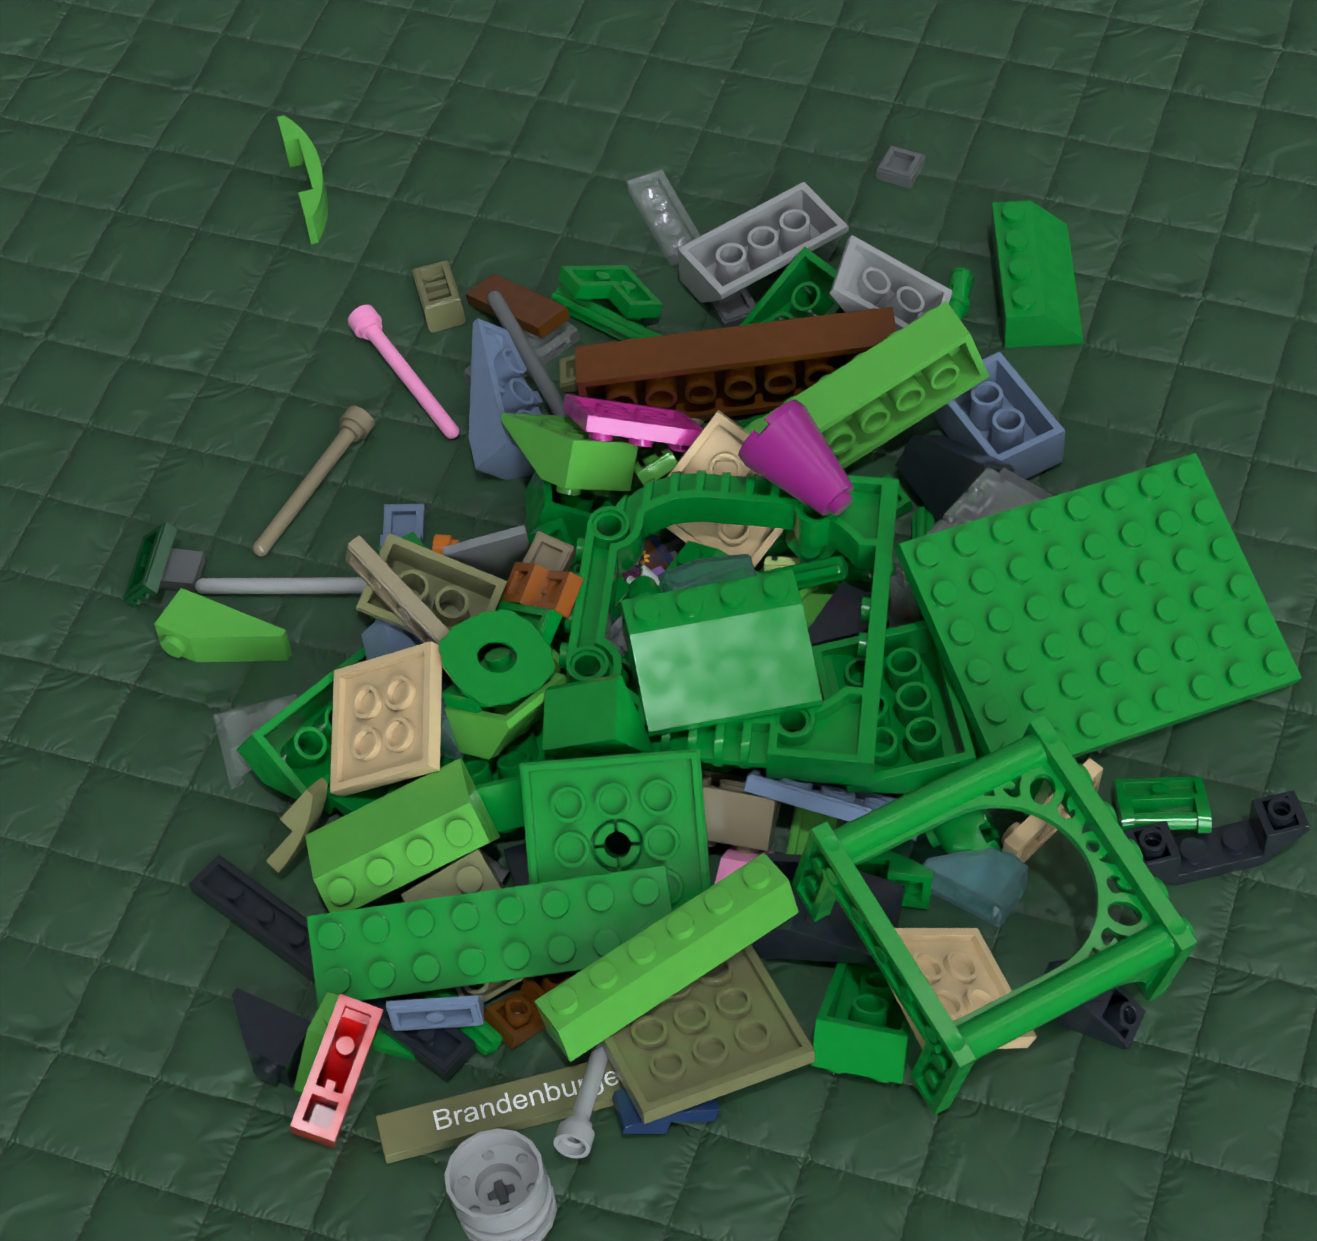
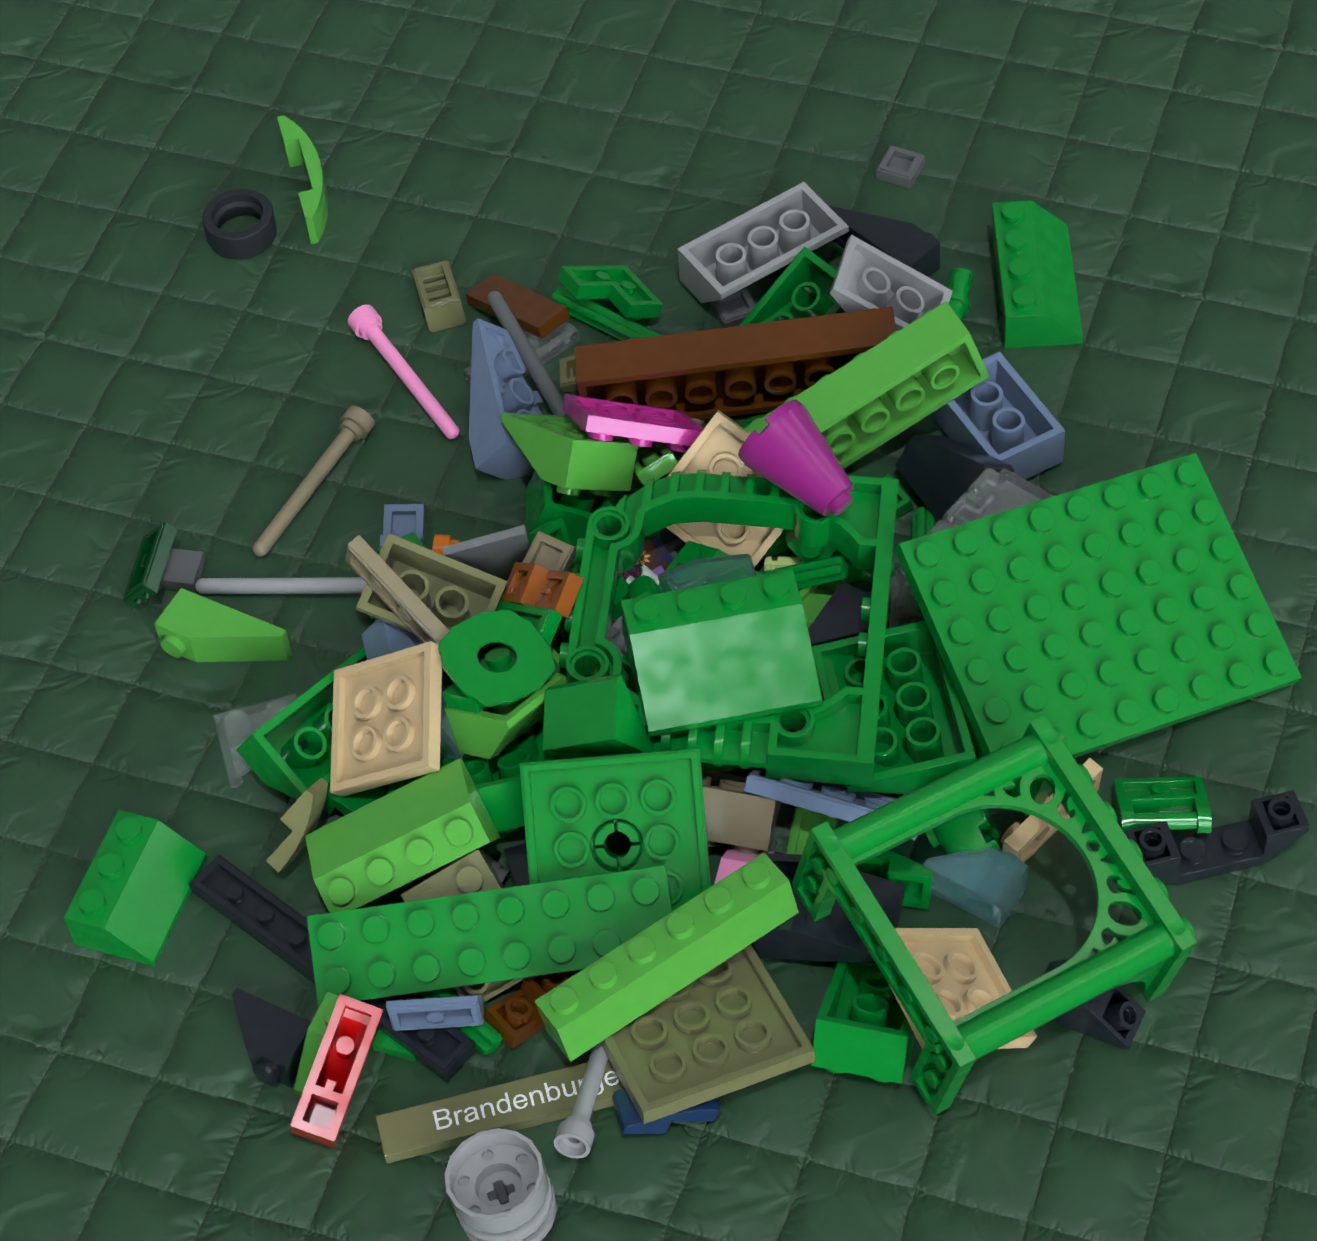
(134, 889): none -> green slope
(243, 243): none -> black tyre
(663, 213): clear plate -> none
(893, 237): none -> black slope

